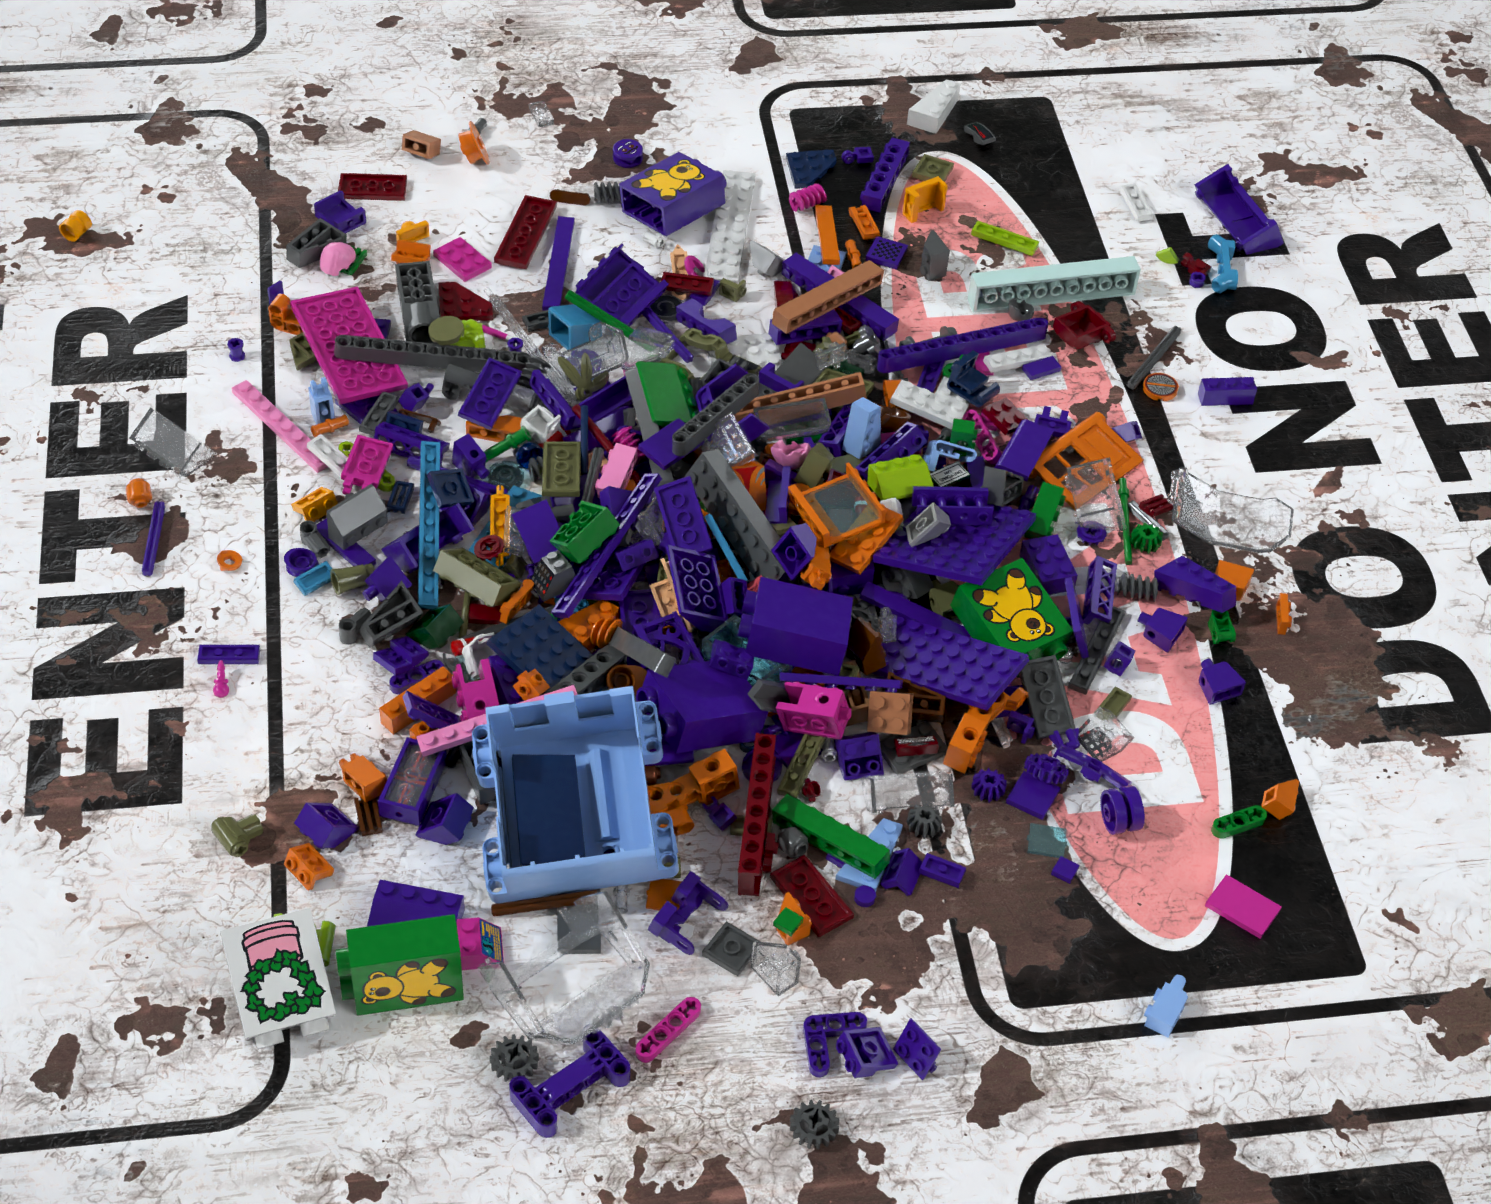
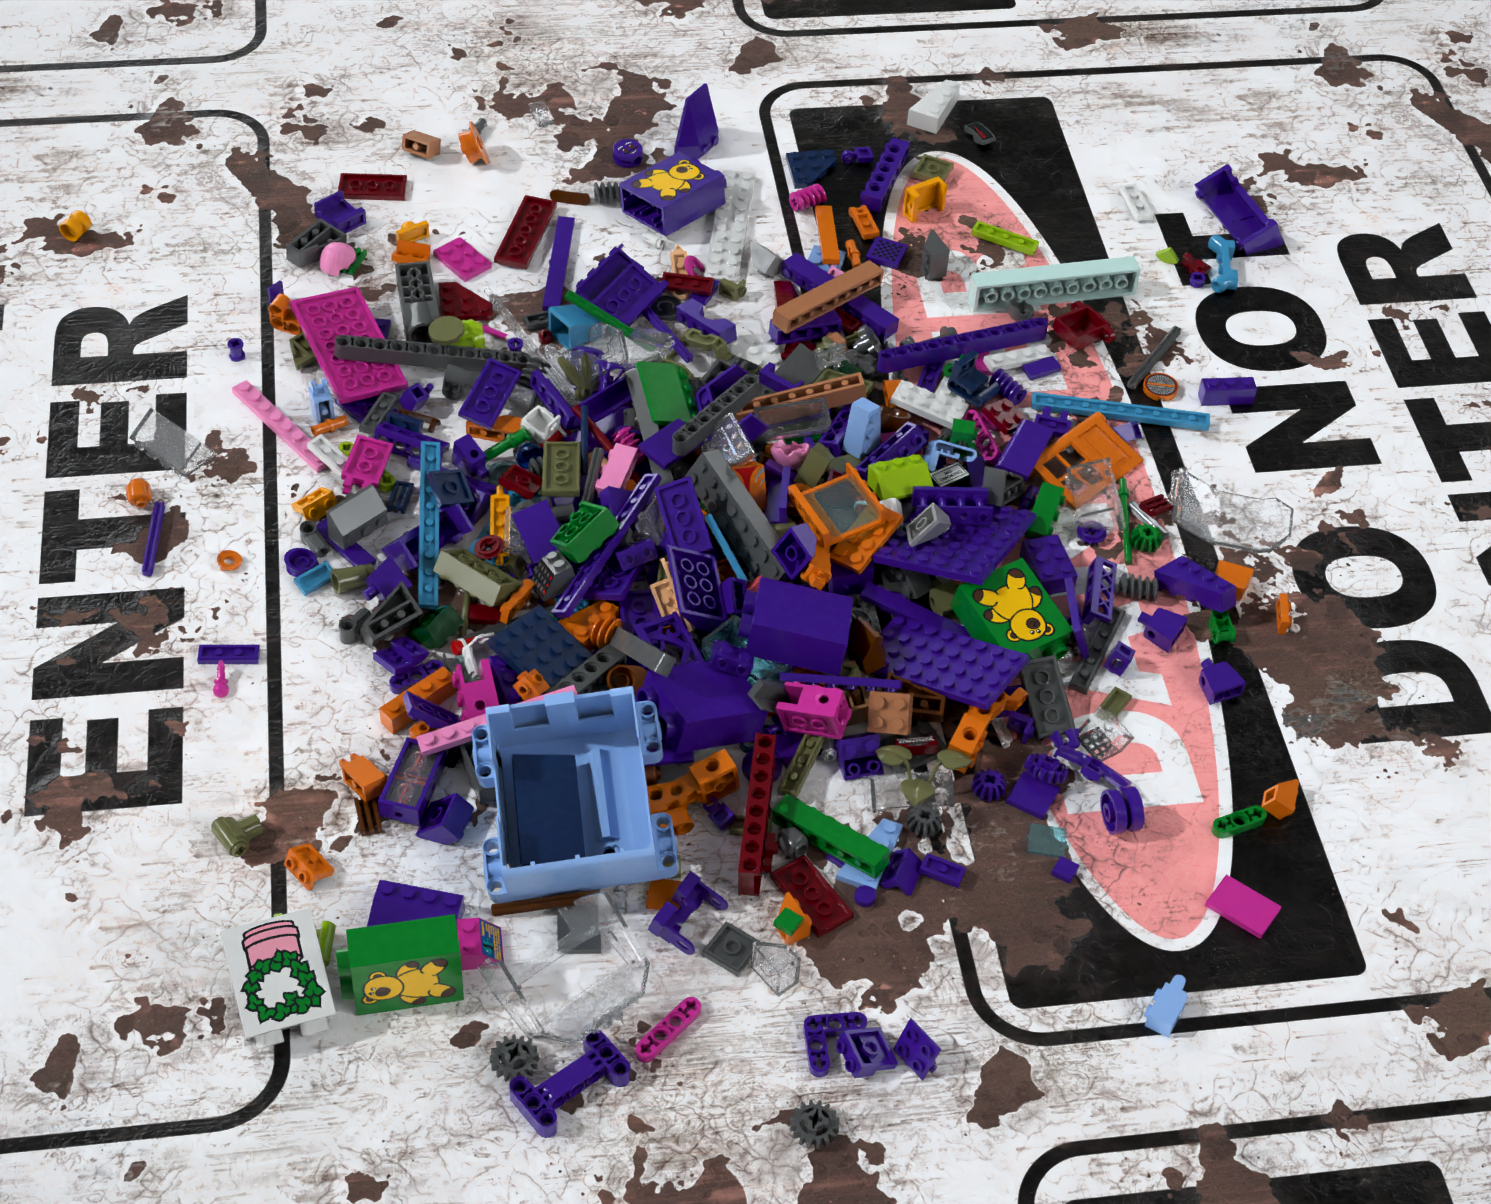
(325, 824): dark purple slope -> none
(521, 481): none -> dark red plate
(545, 341): none -> dark red hinge
(606, 379): none -> dark purple plant
(697, 125): none -> dark purple wedge
(811, 789): dark red plate -> none
(887, 625): clear hinge -> none
(918, 789): none -> olive plant
(1008, 387): none -> dark purple piece
(1122, 411): none -> dark azure plate

